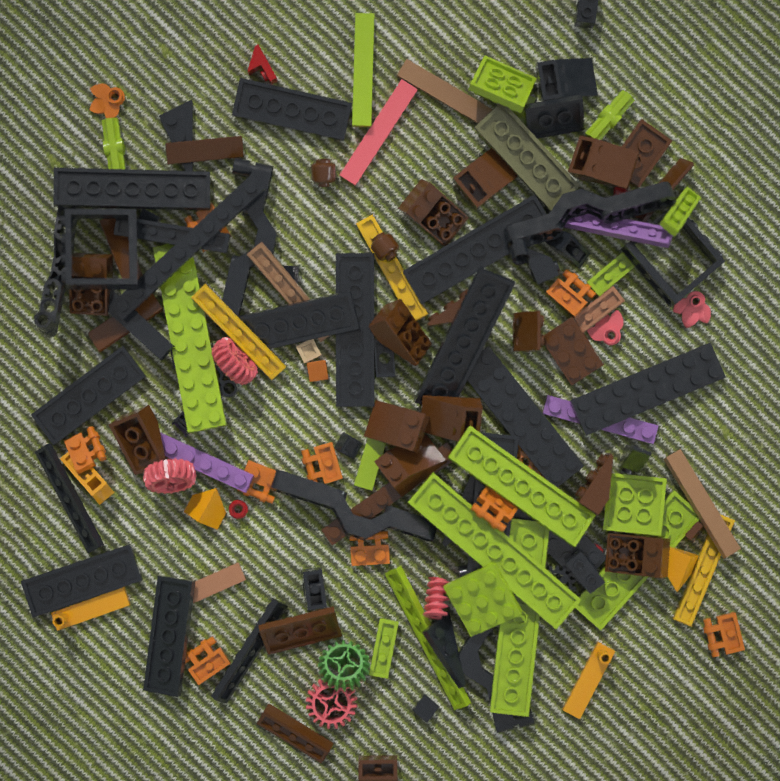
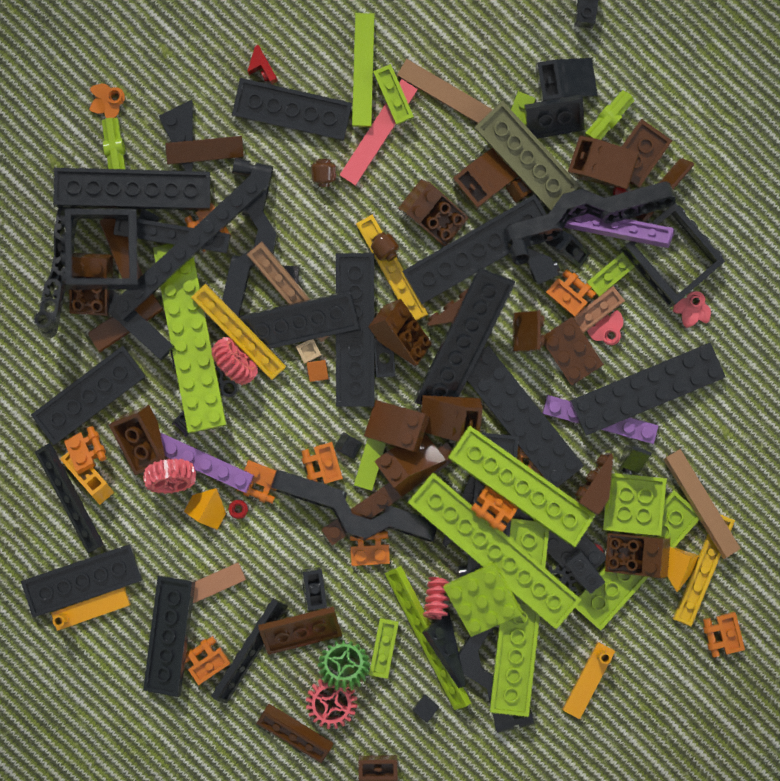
(393, 94): none -> lime plate
(502, 84): lime plate -> none
(518, 190): none -> reddish brown slope
(680, 211): lime tile -> none
(694, 532): reddish brown tile -> none

